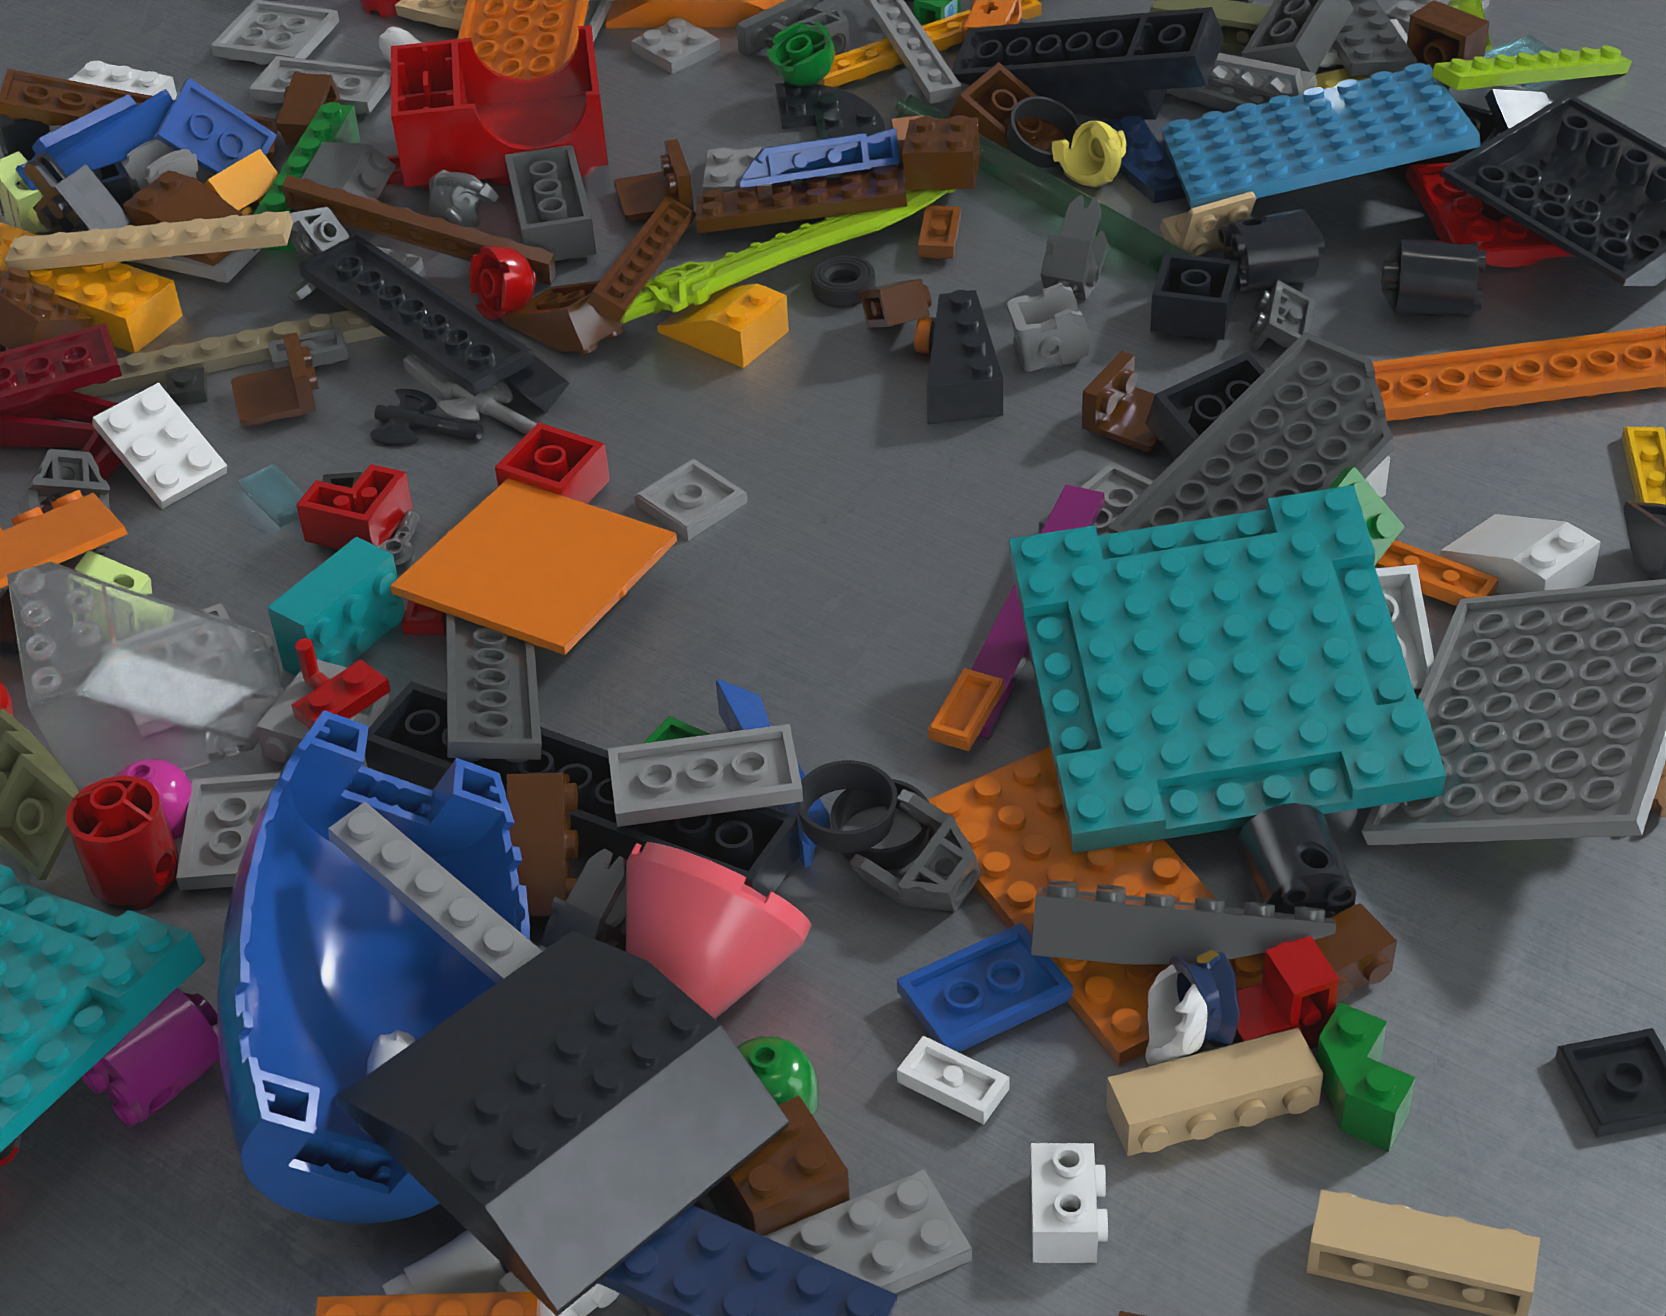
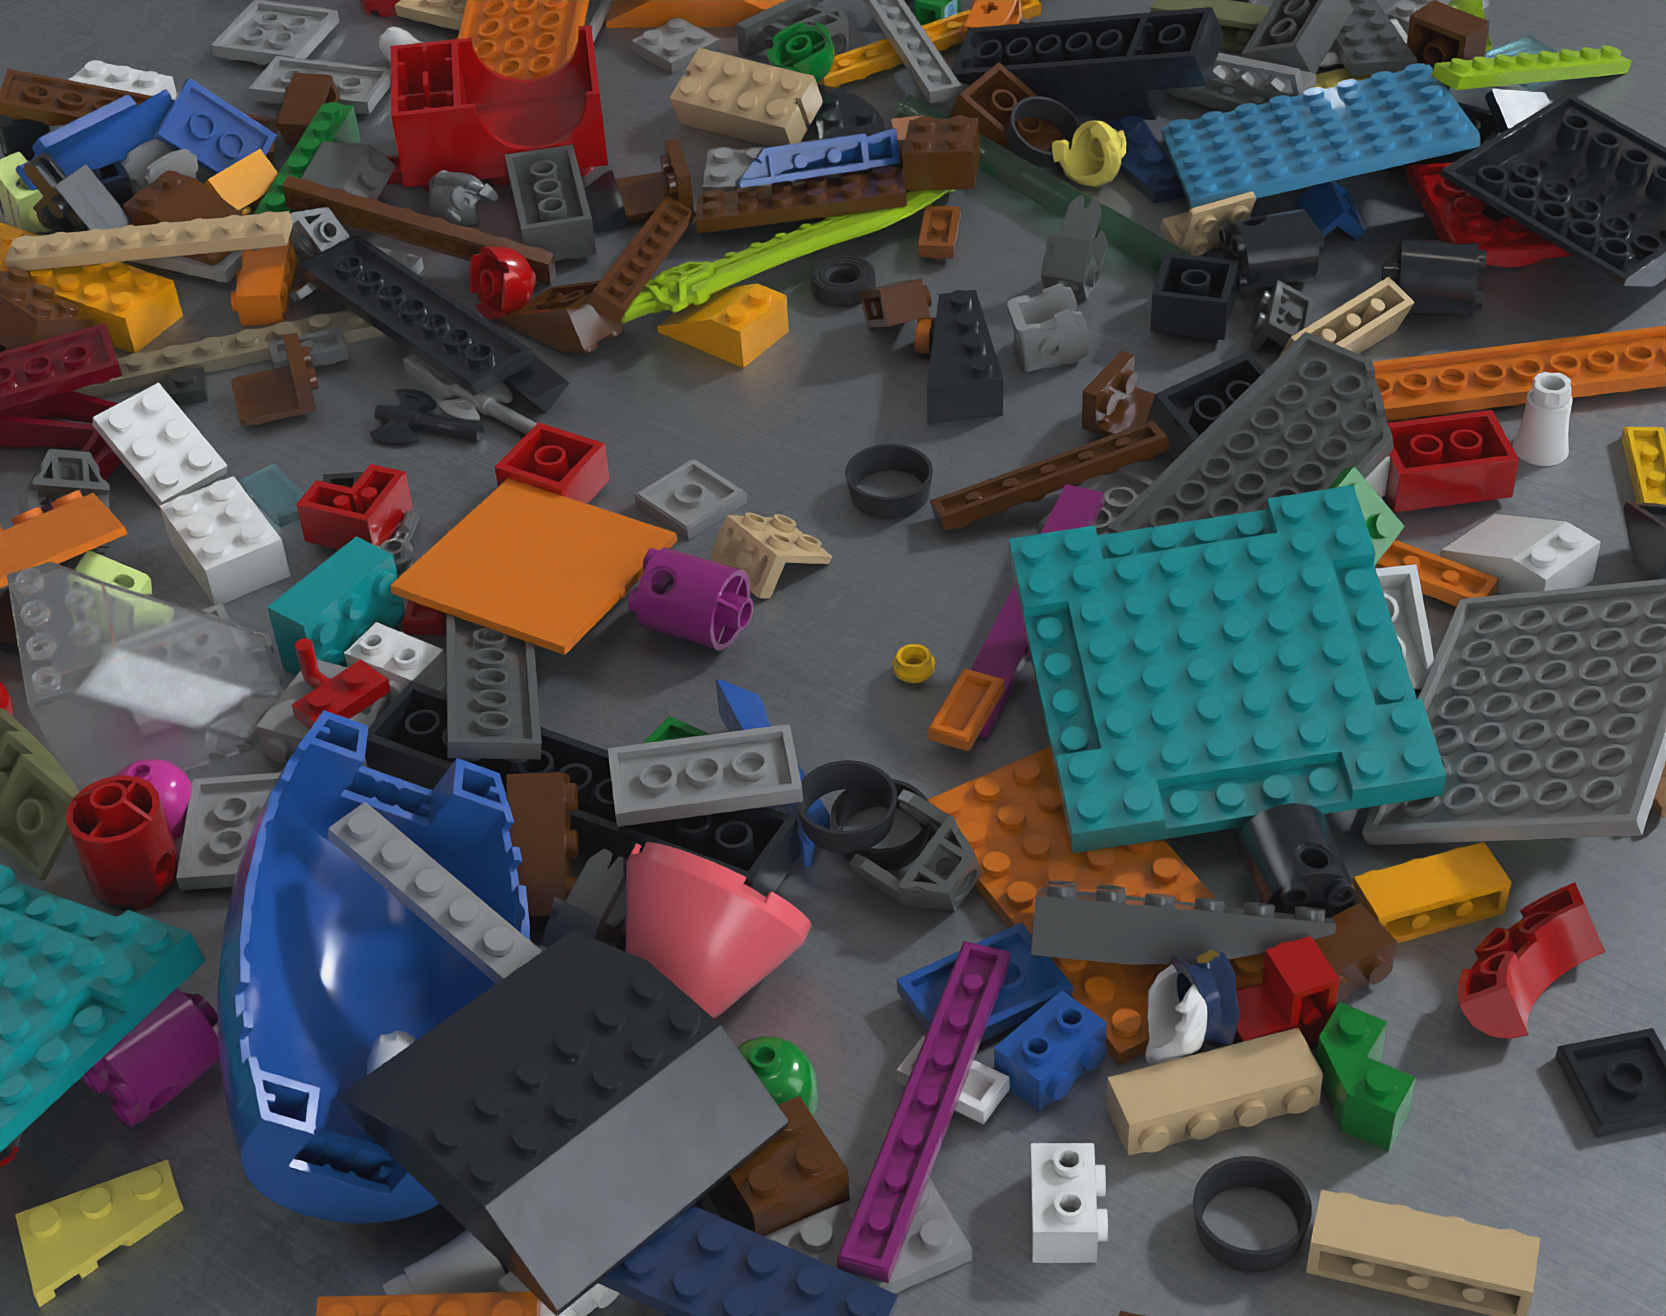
(81, 1228): none -> light yellow wing
(225, 541): none -> white brick
(264, 285): none -> orange brick
(399, 658): none -> white brick
(605, 203): none -> black slope
(692, 598): none -> magenta cylinder
(745, 99): none -> tan piece
(763, 547): none -> tan bracket
(884, 458): none -> black tyre
(913, 663): none -> yellow plate
(923, 1114): none -> magenta tile
(1049, 475): none -> reddish brown plate
(1051, 1050): none -> blue brick
(1258, 1173): none -> black tyre
(1330, 207): none -> blue panel
(1362, 319): none -> tan brick
(1435, 892): none -> light orange brick
(1449, 461): none -> red brick
(1525, 960): none -> red brick
(1545, 421): none -> white plant

